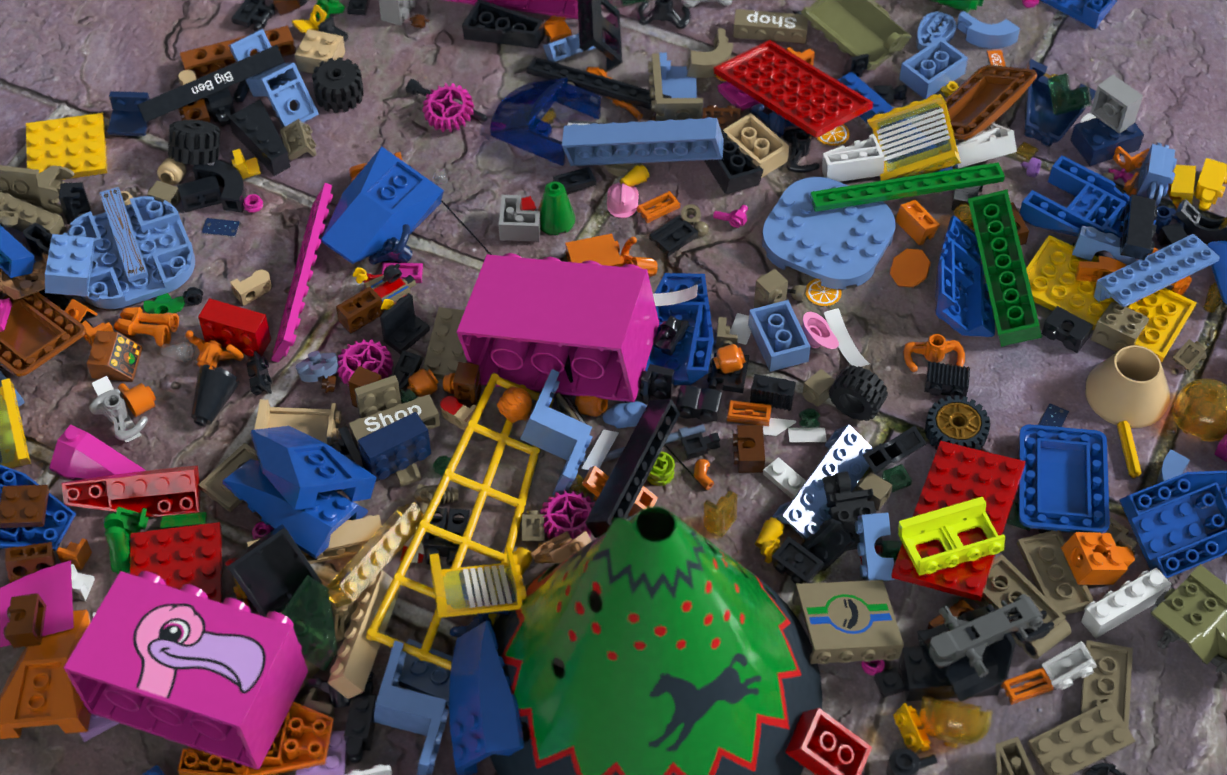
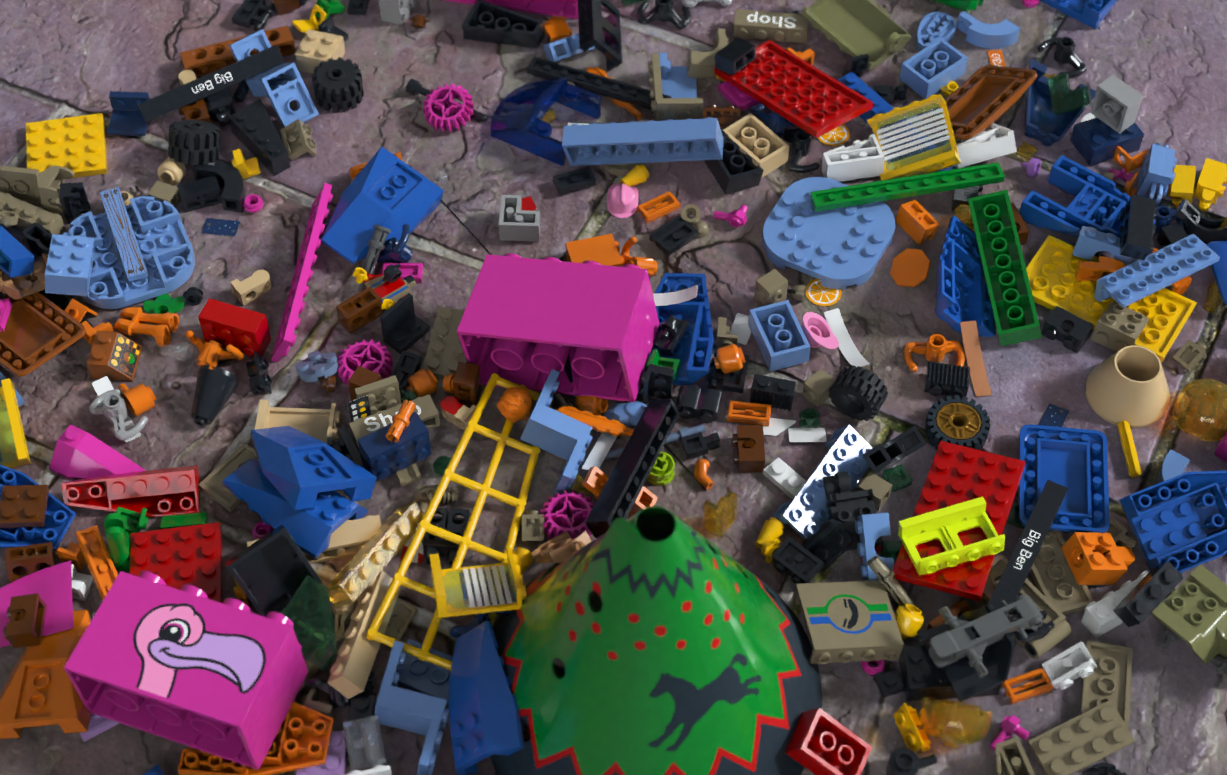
(97, 559): none -> orange tile
(359, 408): none -> black sticker
(364, 742): none -> clear brick
(375, 245): none -> dark grey pin
(400, 421): none -> orange pin
(400, 619): none -> dark tan plate
(556, 210): green cone -> none
(599, 422): none -> orange sword
(669, 363): none -> green bracket
(735, 56): none -> black brick
(887, 578): none -> dark tan pin
(908, 620): none -> yellow head
(974, 358): none -> nougat sticker
(1010, 726): none -> dark pink piece
(1029, 544): none -> black tile
(1065, 54): none -> black piece
(1148, 594): none -> black brick

